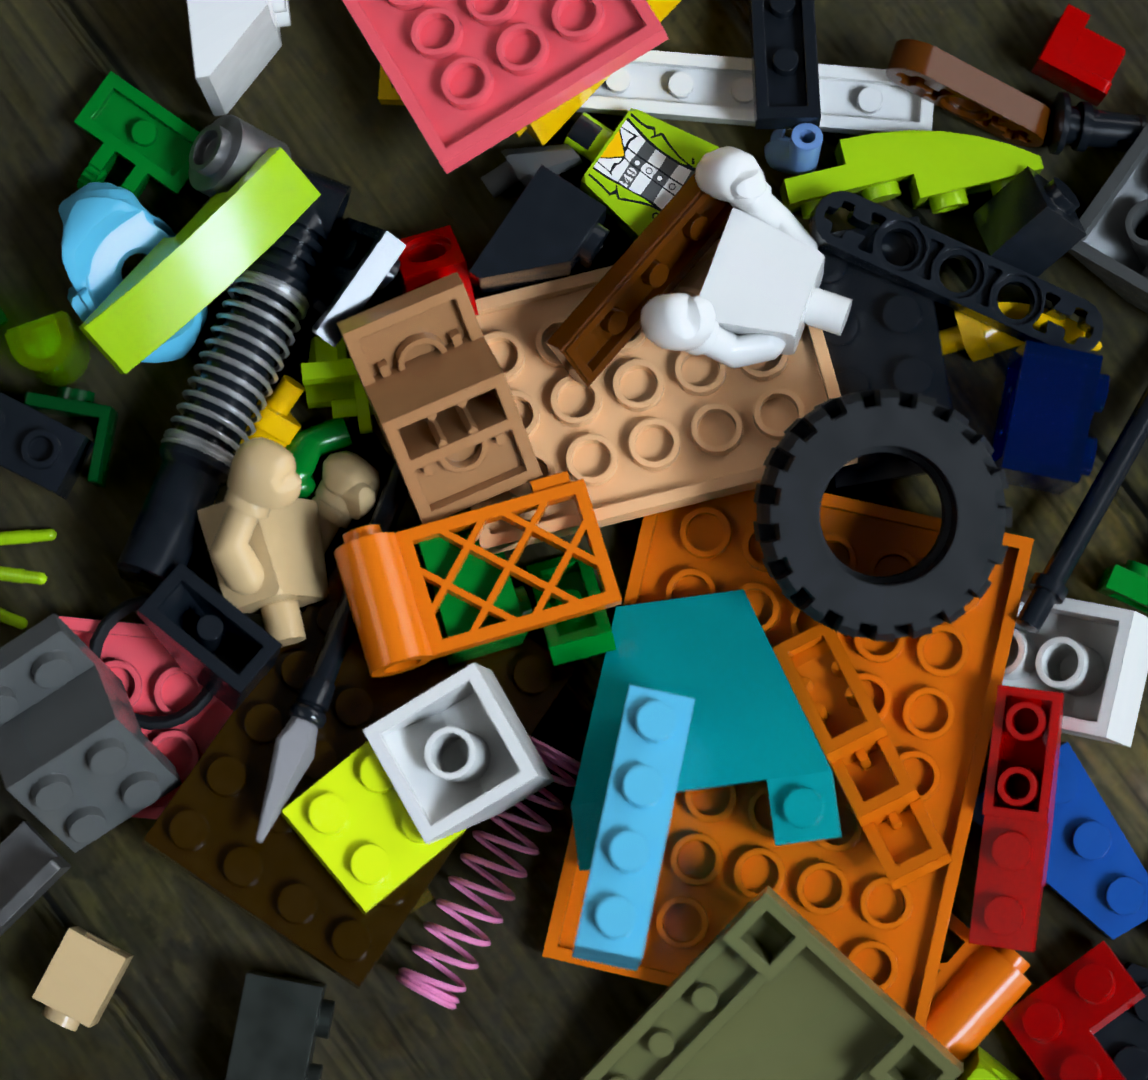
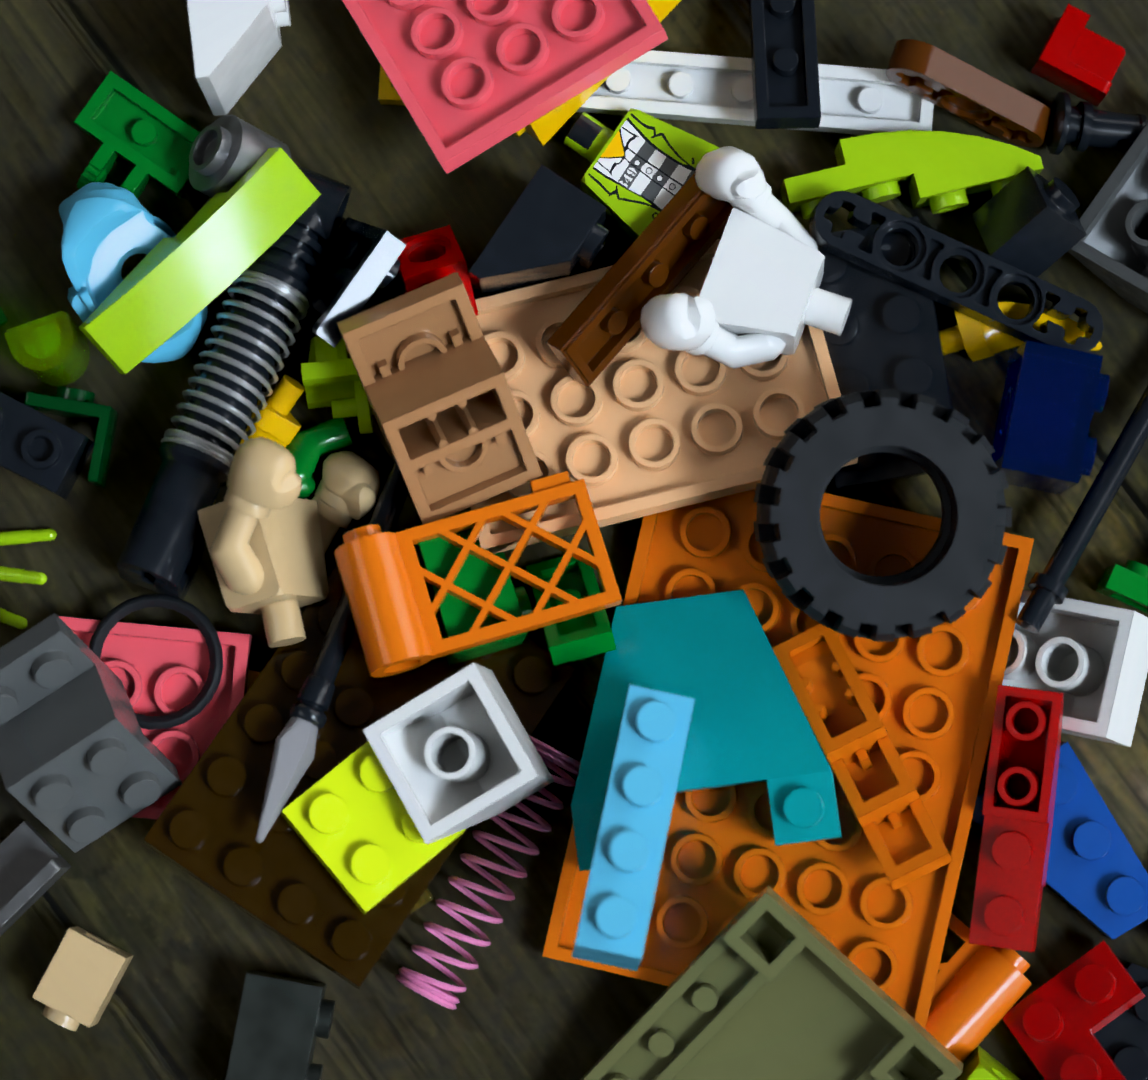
(209, 636): black slope -> none
(523, 164): dark grey bar -> none
(795, 154): medium blue arm -> none

